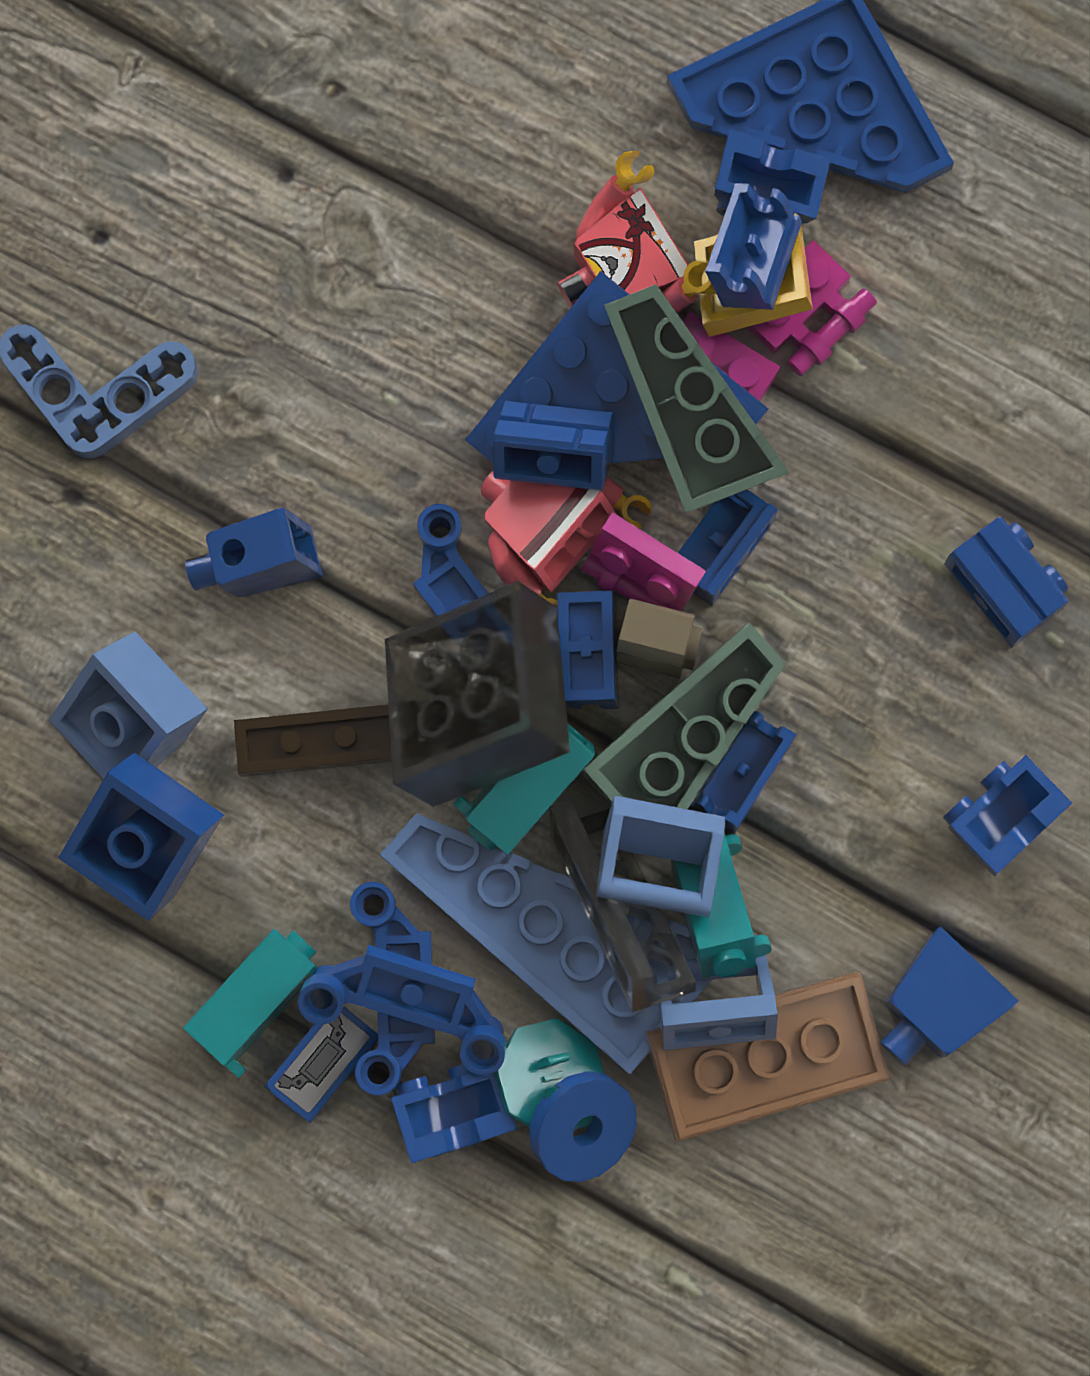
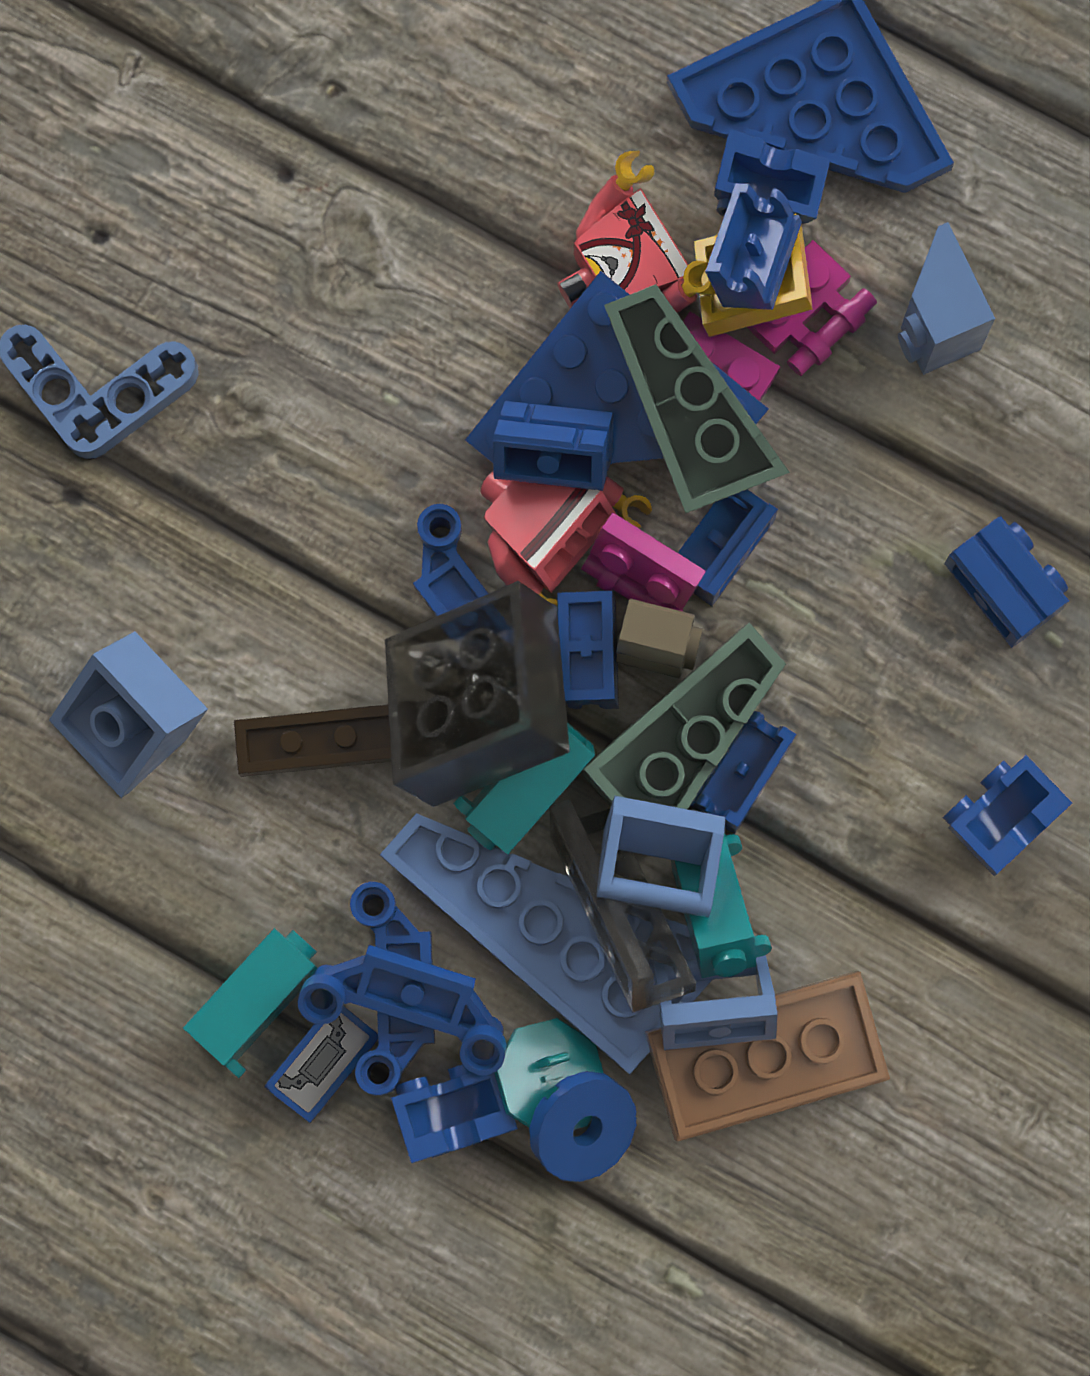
(140, 836): blue brick -> none
(257, 555): blue torso -> none
(943, 1000): blue torso -> none
(947, 308): none -> medium blue slope

